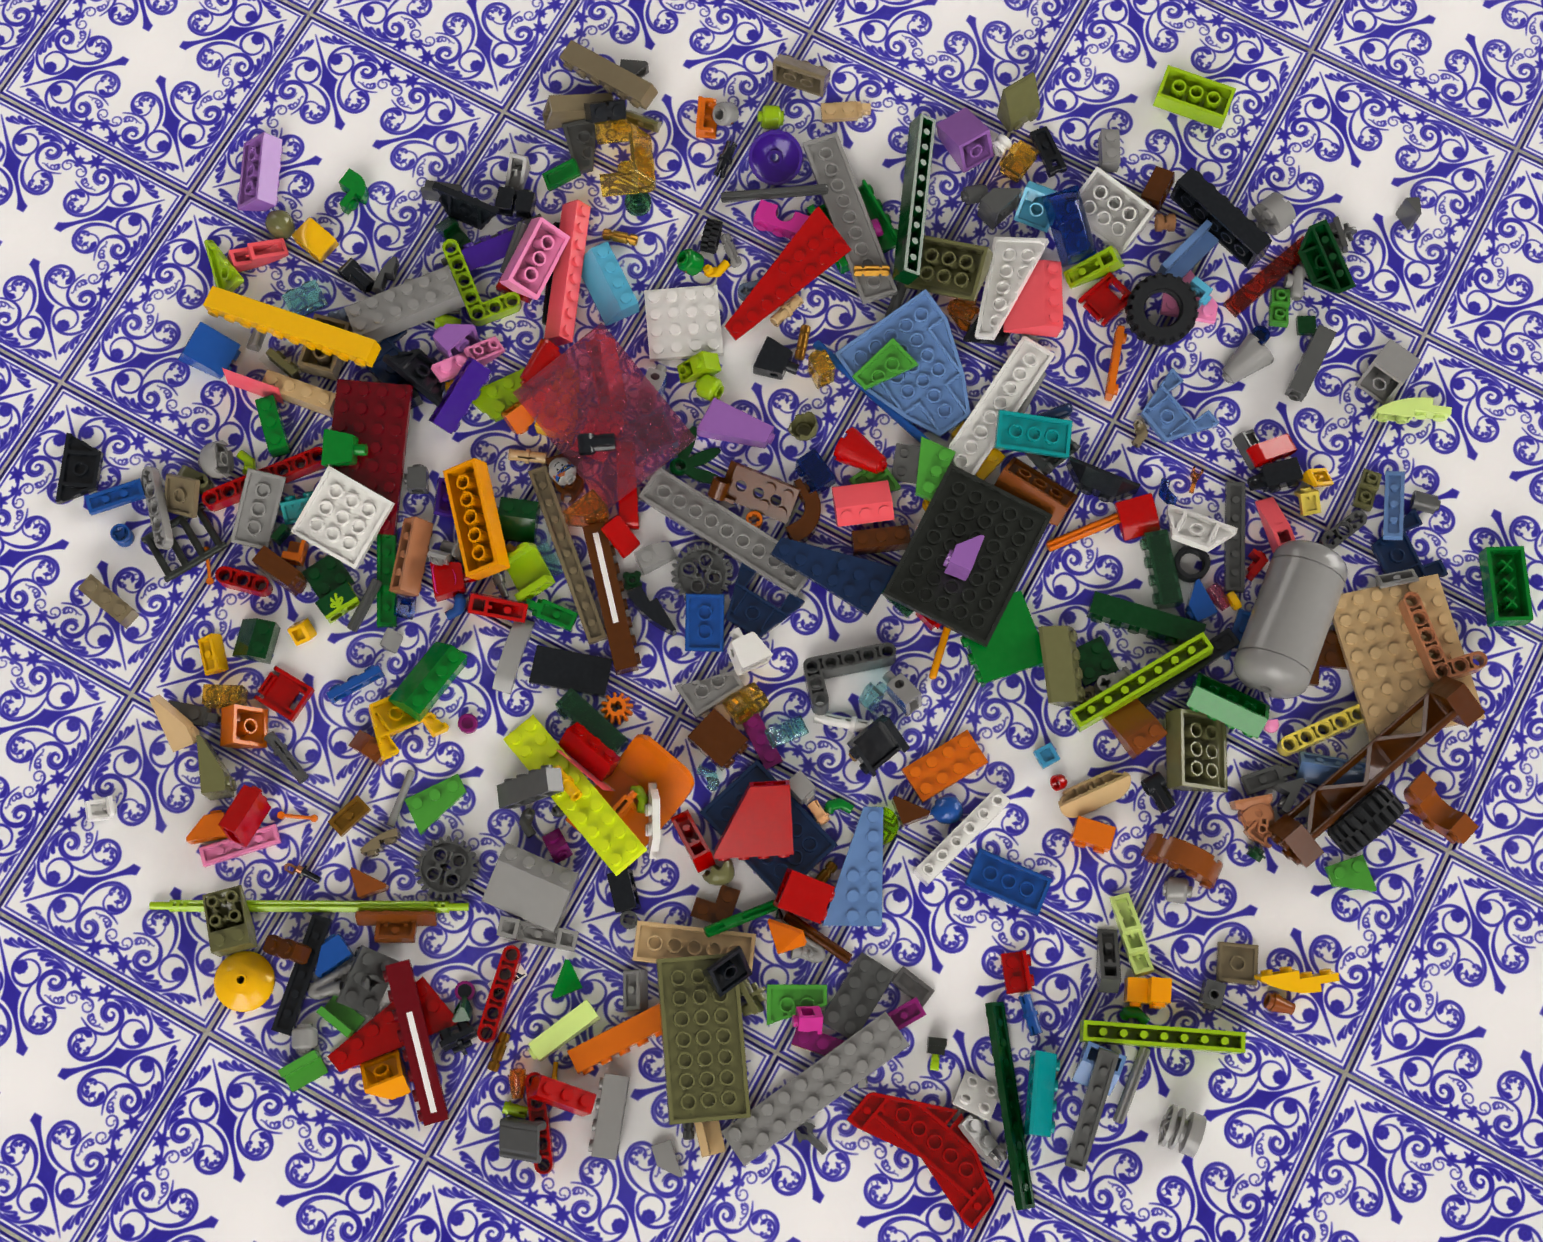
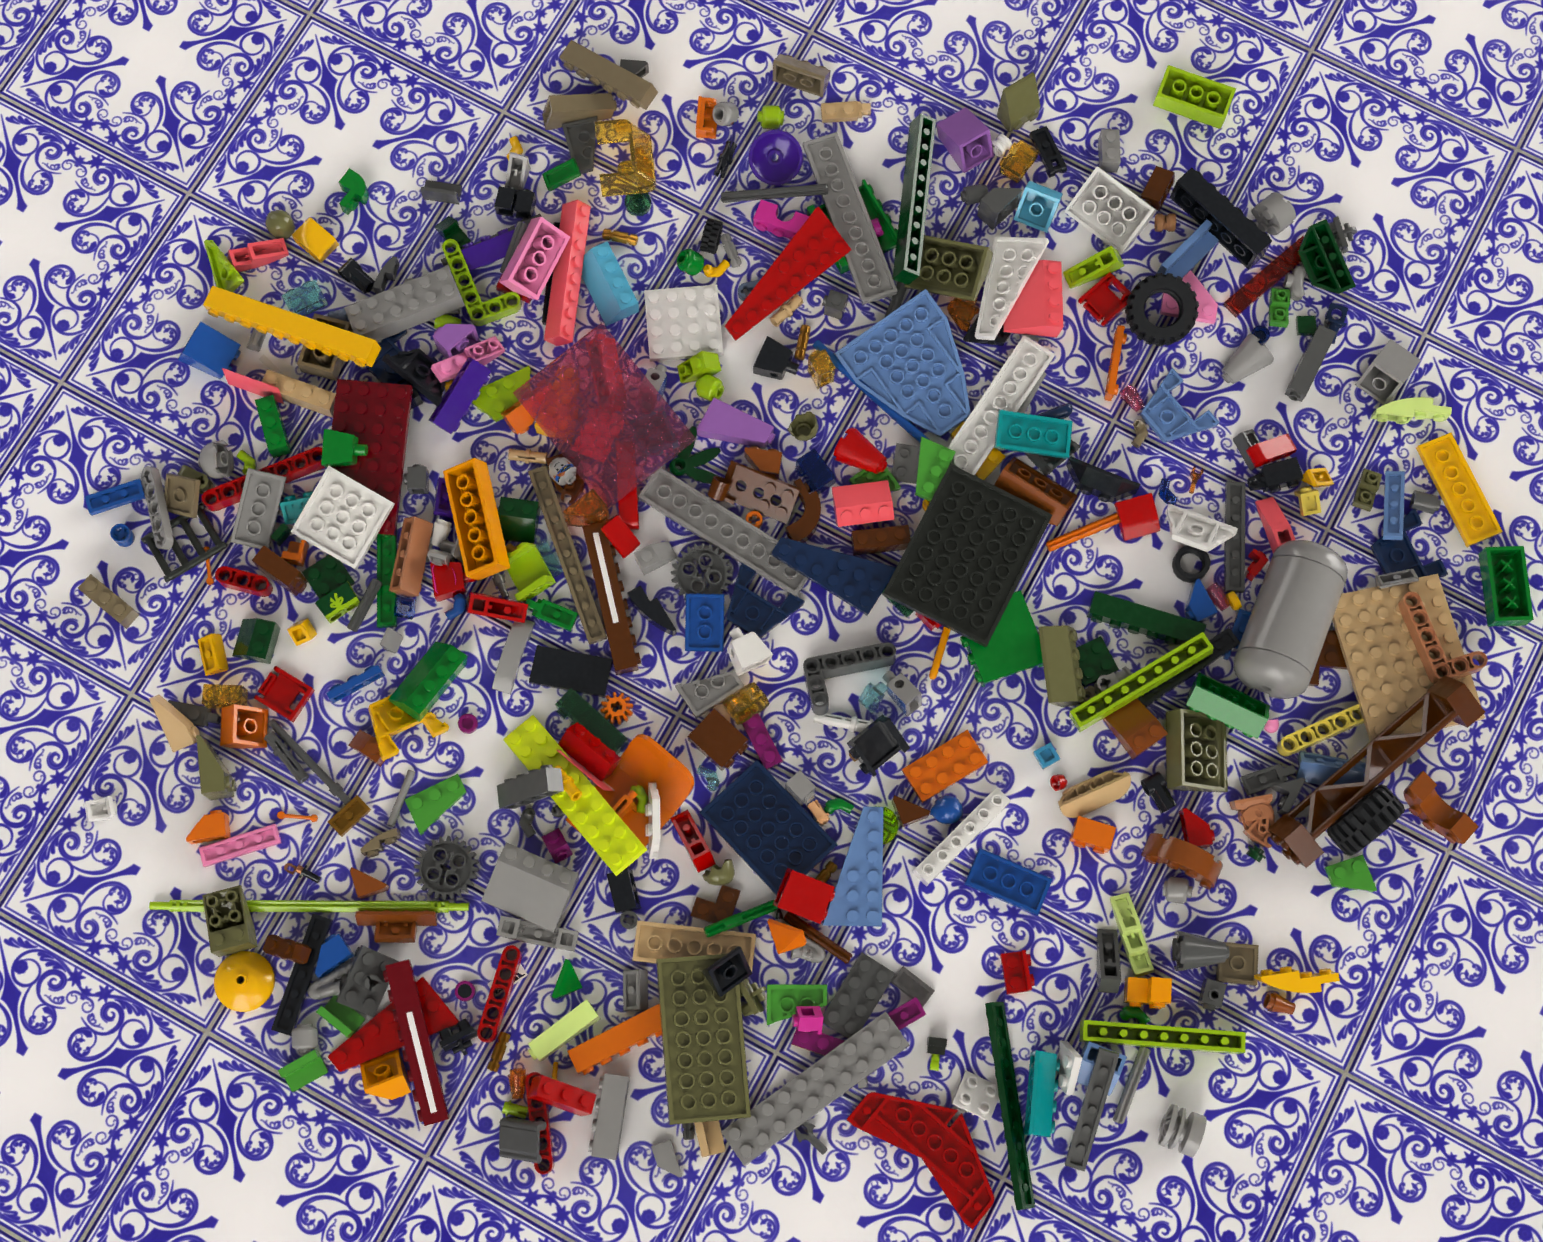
(79, 470): black wing -> none
(245, 815): red brick -> none
(260, 173): medium lavender slope -> none
(279, 360): olive plate -> none
(335, 788): none -> dark grey bar
(440, 532): none -> white cone
(462, 1011): slope -> none
(464, 207): black wing -> none
(516, 146): none -> yellow arm
(541, 357): red cone -> none
(590, 444): black piece -> none
(599, 112): black piece -> none
(628, 576): dark green plate -> none
(643, 121): olive slope -> none
(759, 824): red slope -> none
(764, 460): none -> dark orange slope
(786, 732): clear light blue slope -> none
(835, 304): none -> dark grey brick
(871, 270): pearl gold axle -> none
(884, 365): bright green wing -> none
(961, 559): medium lavender slope -> none
(982, 1140): light grey hinge -> none
(1030, 1014): blue pin -> none
(1069, 225): clear blue windscreen -> none
(1069, 1067): none -> white wing
(1132, 398): none -> clear pink cone
(1162, 569): clear green brick -> none
(1195, 829): none -> red slope
(1197, 951): none -> dark grey cone
(1202, 291): medium azure bracket -> none
(1335, 324): none -> dark blue bracket
(1351, 529): dark grey beam -> none
(1409, 211): dark grey slope -> none
(1459, 489): none -> yellow plate

